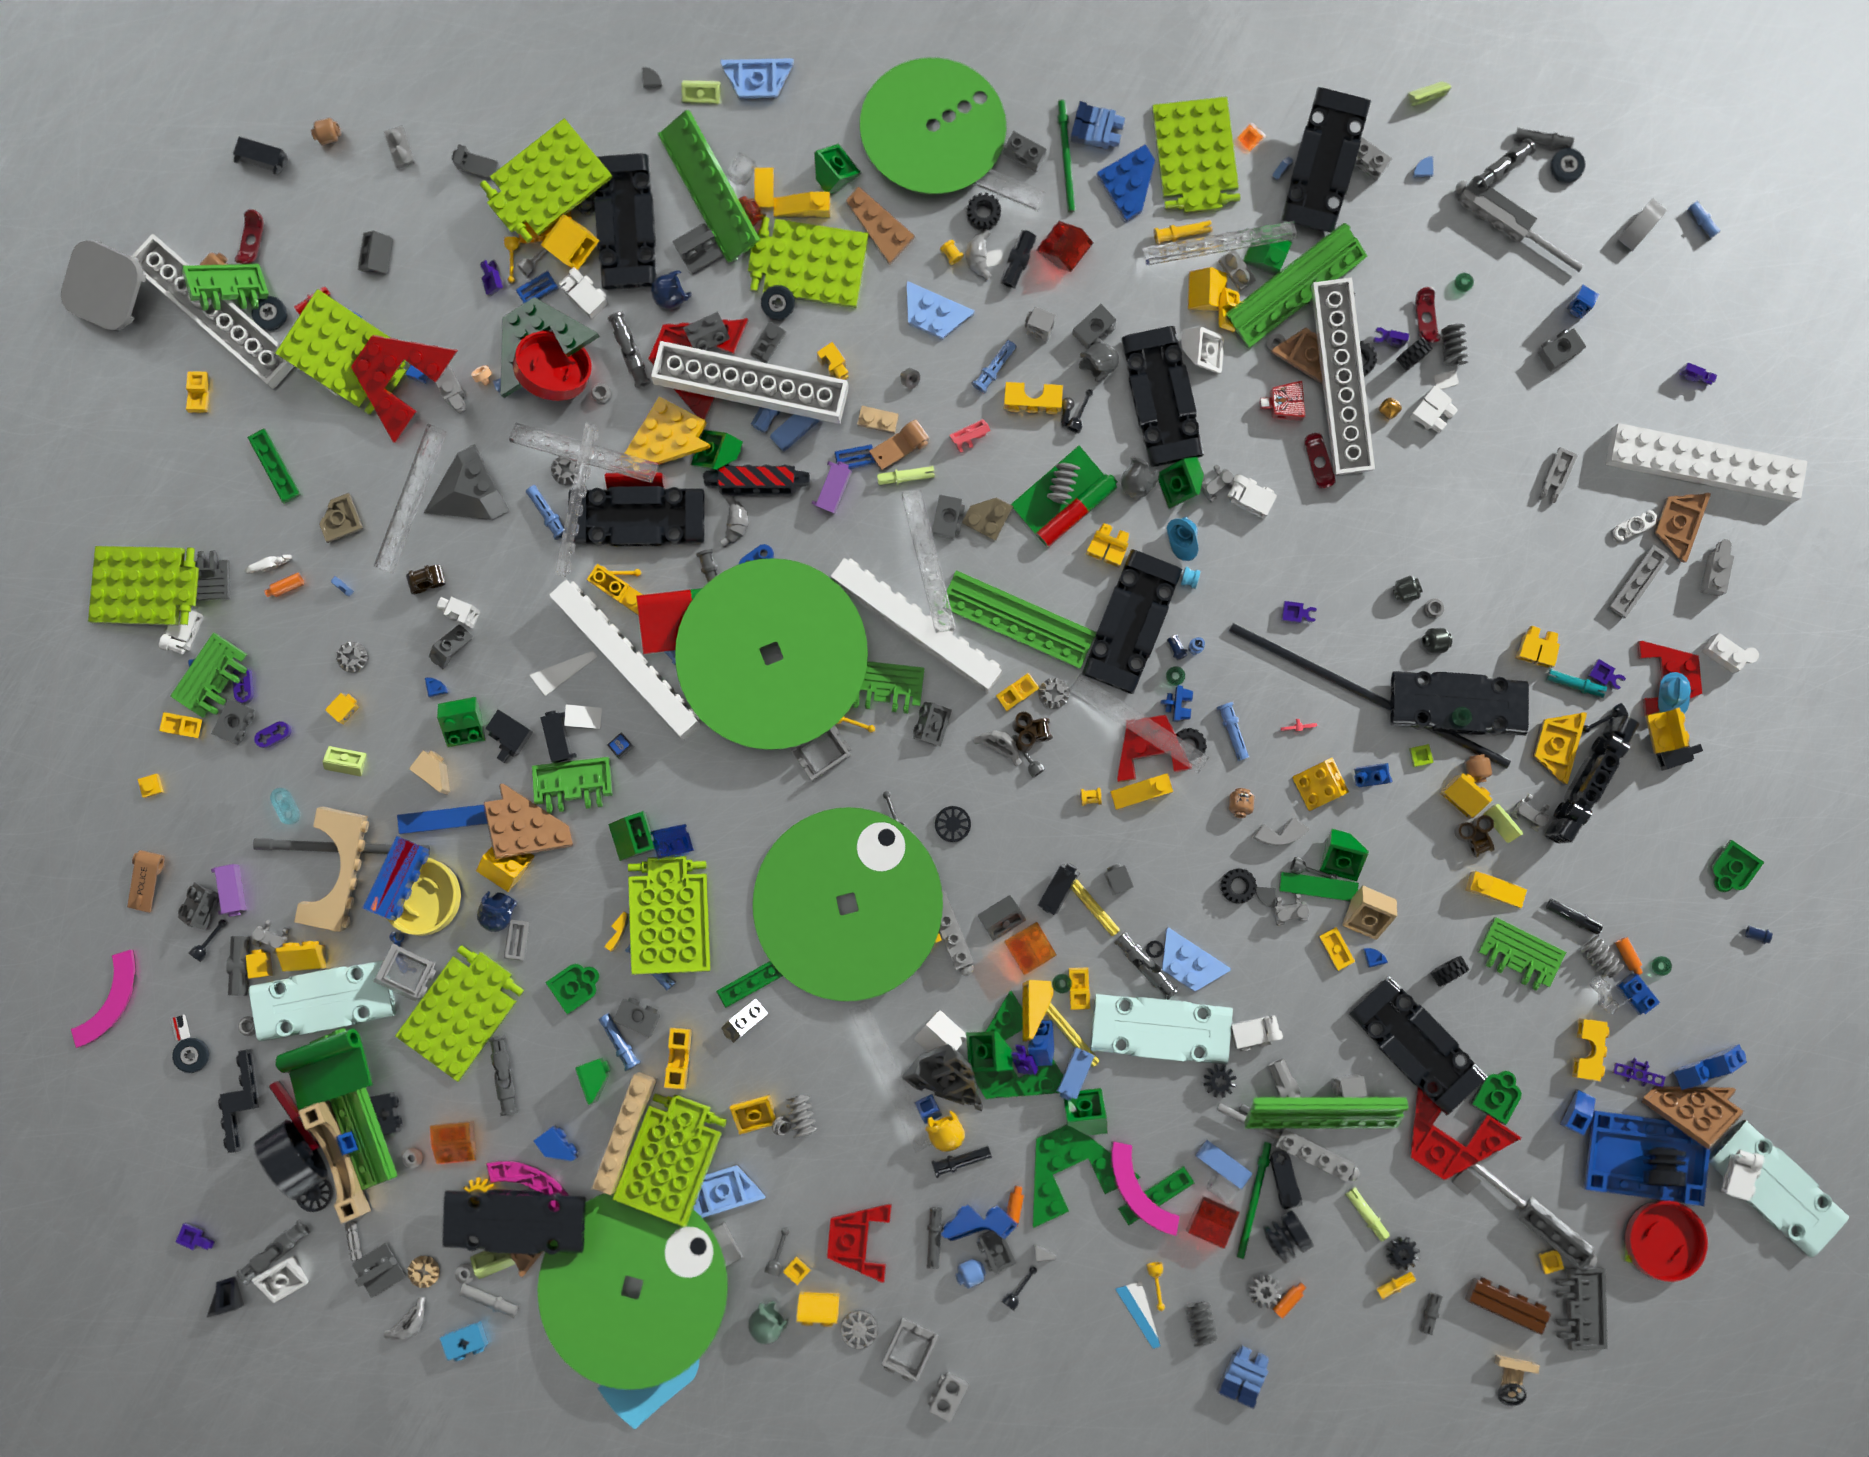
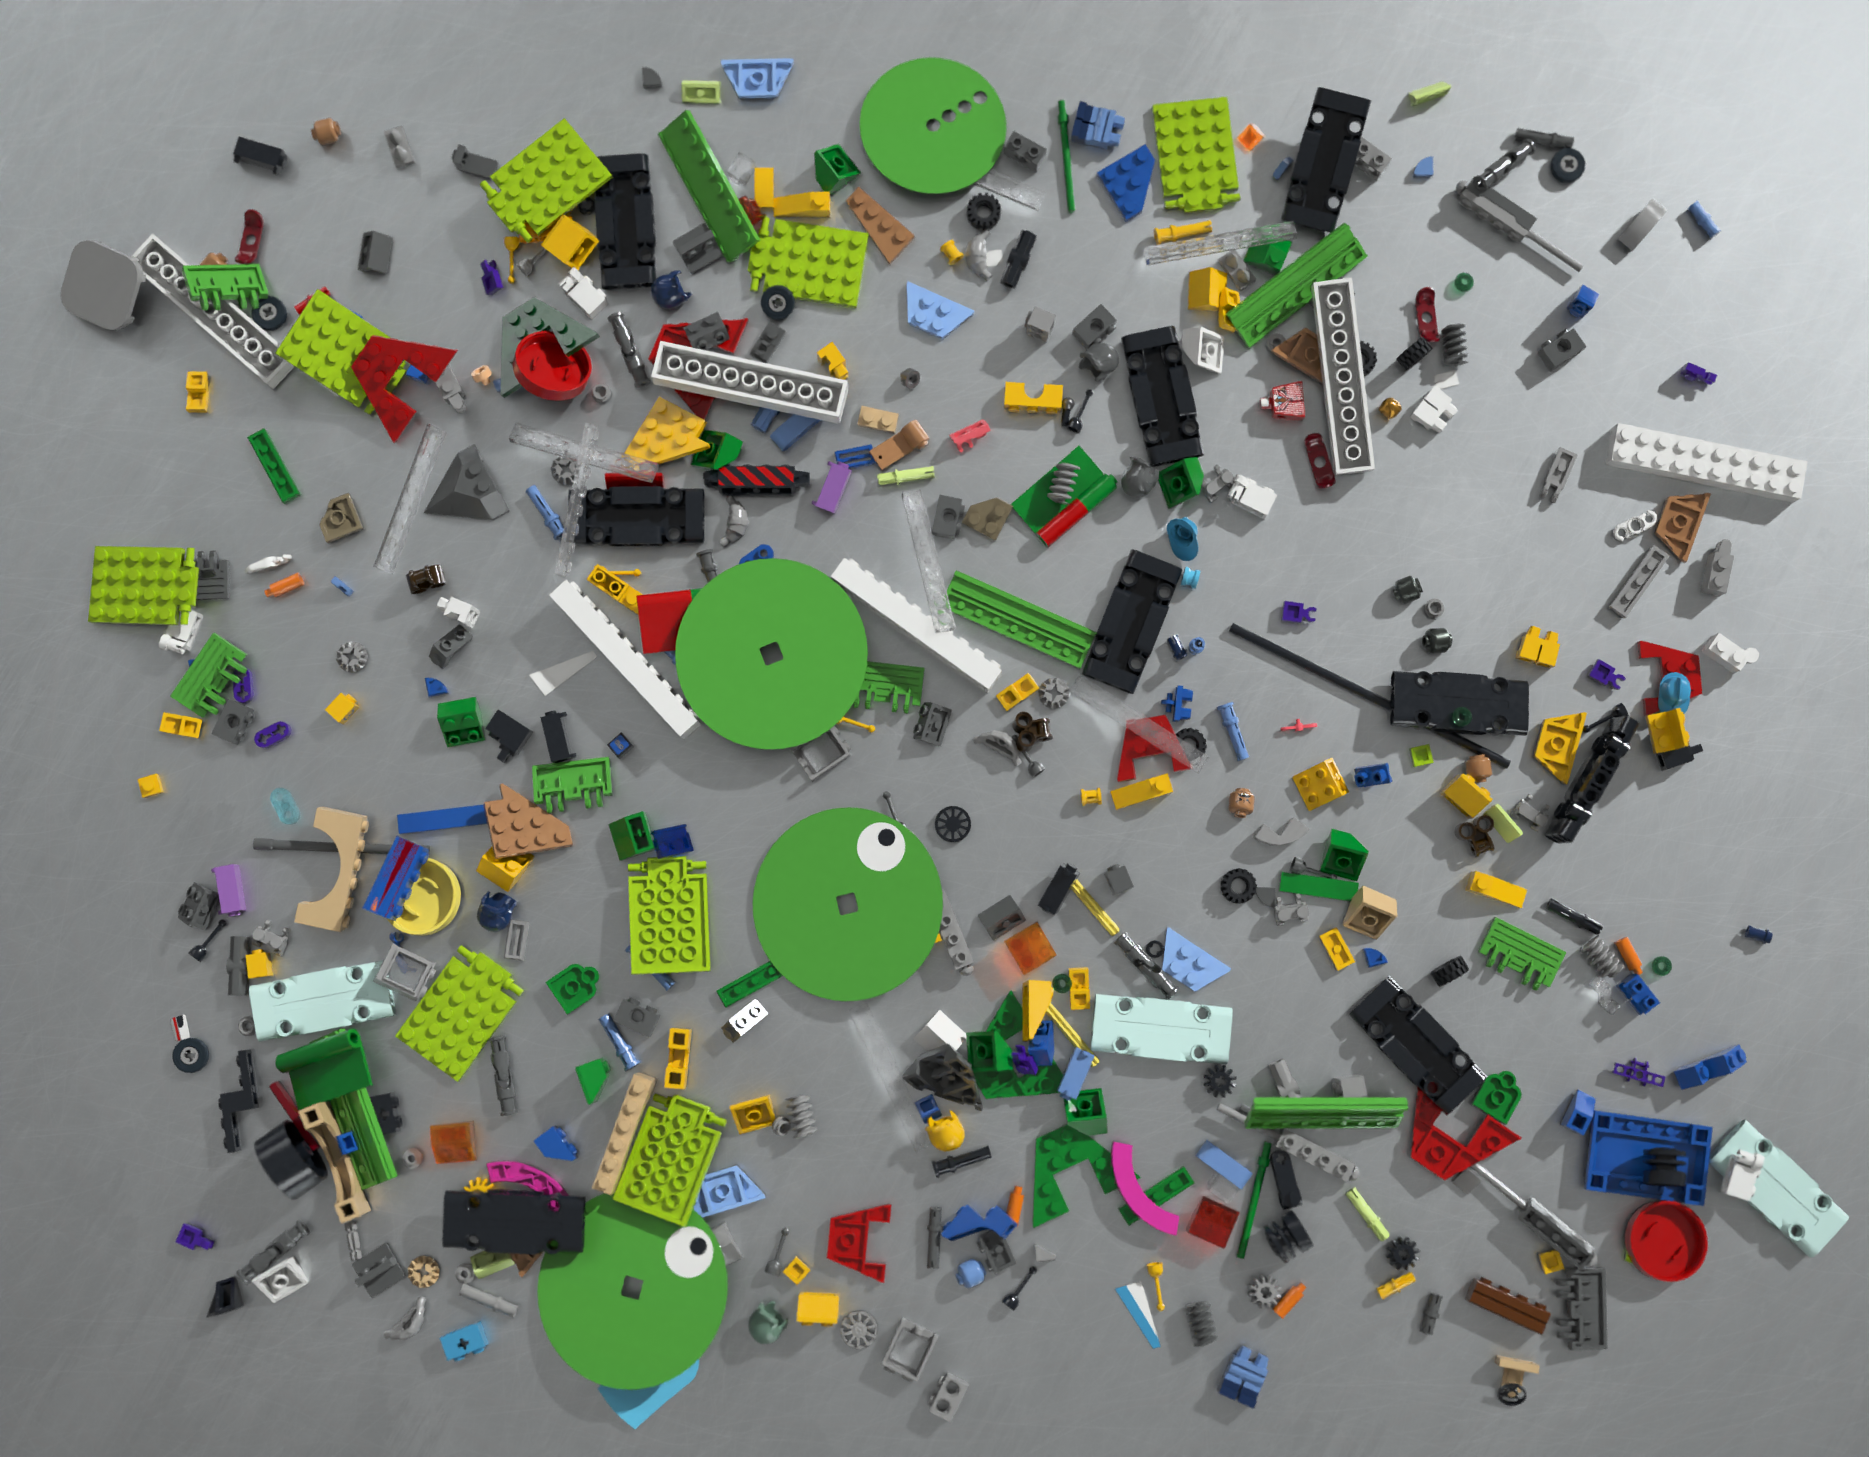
(114, 1005): dark pink tile -> none
(143, 882): medium nougat door -> none
(304, 957): yellow slope -> none
(316, 1194): black wheel -> none
(344, 761): yellowish green slope -> none
(432, 770): tan slope -> none
(533, 282): blue tile -> none
(583, 716): white sticker -> none
(620, 926): yellow slope -> none
(990, 374): medium blue pin -> none
(1065, 245): clear red slope -> none
(1102, 540): yellow hips -> none
(1175, 669): clear green plate -> none
(1255, 1031): white hinge -> none
(1394, 337): dark purple plate -> none
(1584, 686): teal pin -> none
(1592, 1066): yellow arch -> none
(1697, 1111): medium nougat wing -> none
(1734, 867): green plate -> none

